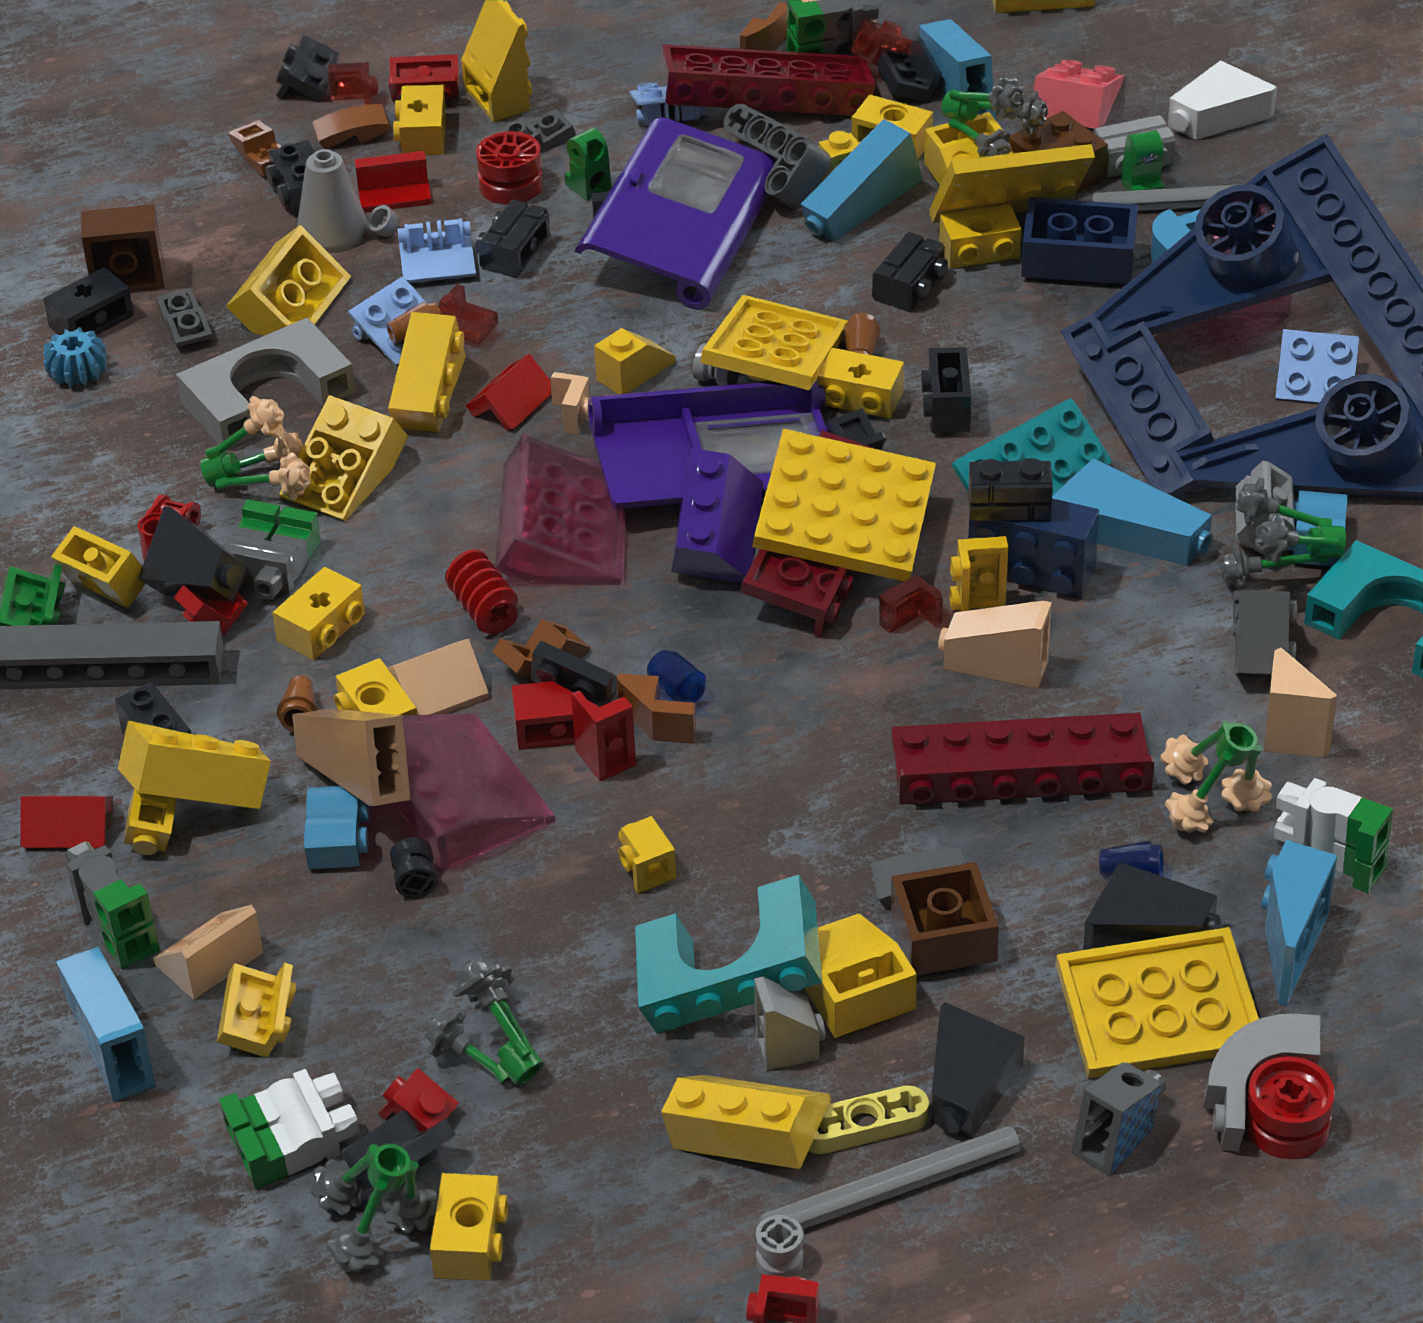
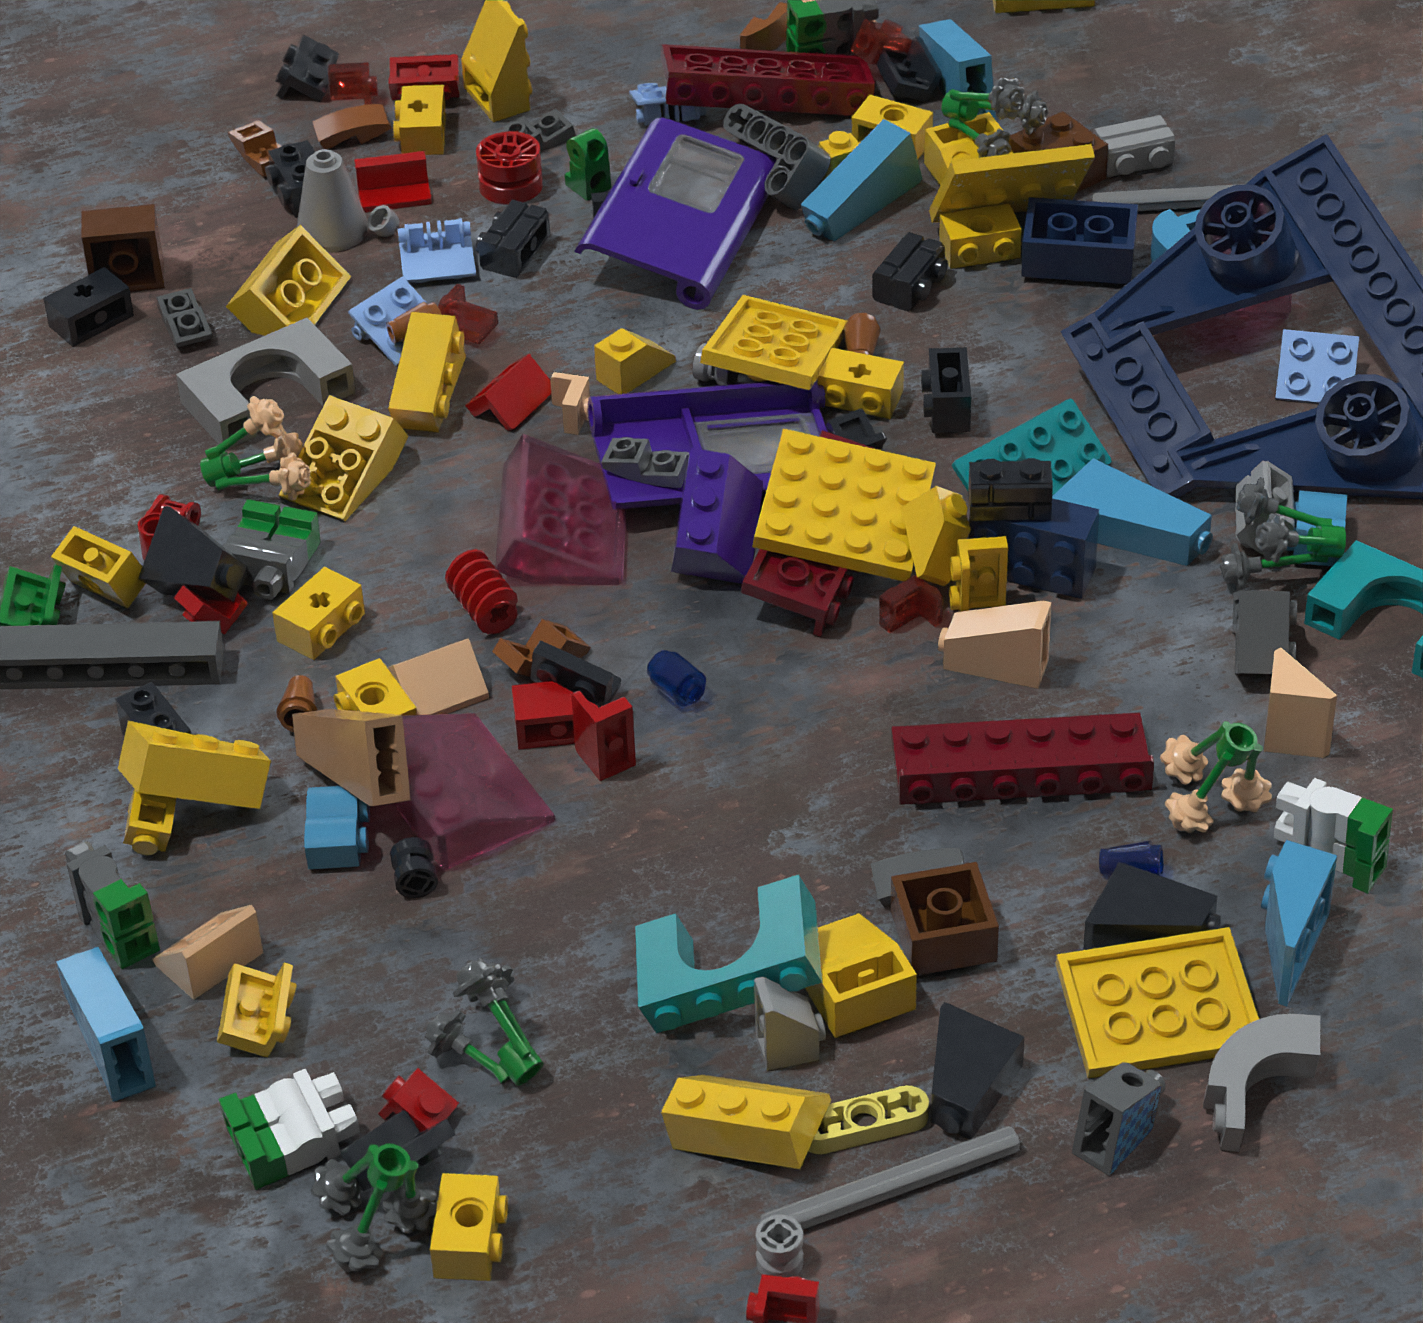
(63, 820): red panel -> none
(75, 357): dark azure gear -> none
(637, 462): none -> dark grey slope
(647, 854): yellow brick -> none
(657, 718): dark orange slope -> none
(933, 529): none -> yellow slope
(1079, 91): coral slope -> none
(1143, 161): green leg -> none
(1221, 102): white slope -> none
(1289, 1107): red wheel -> none

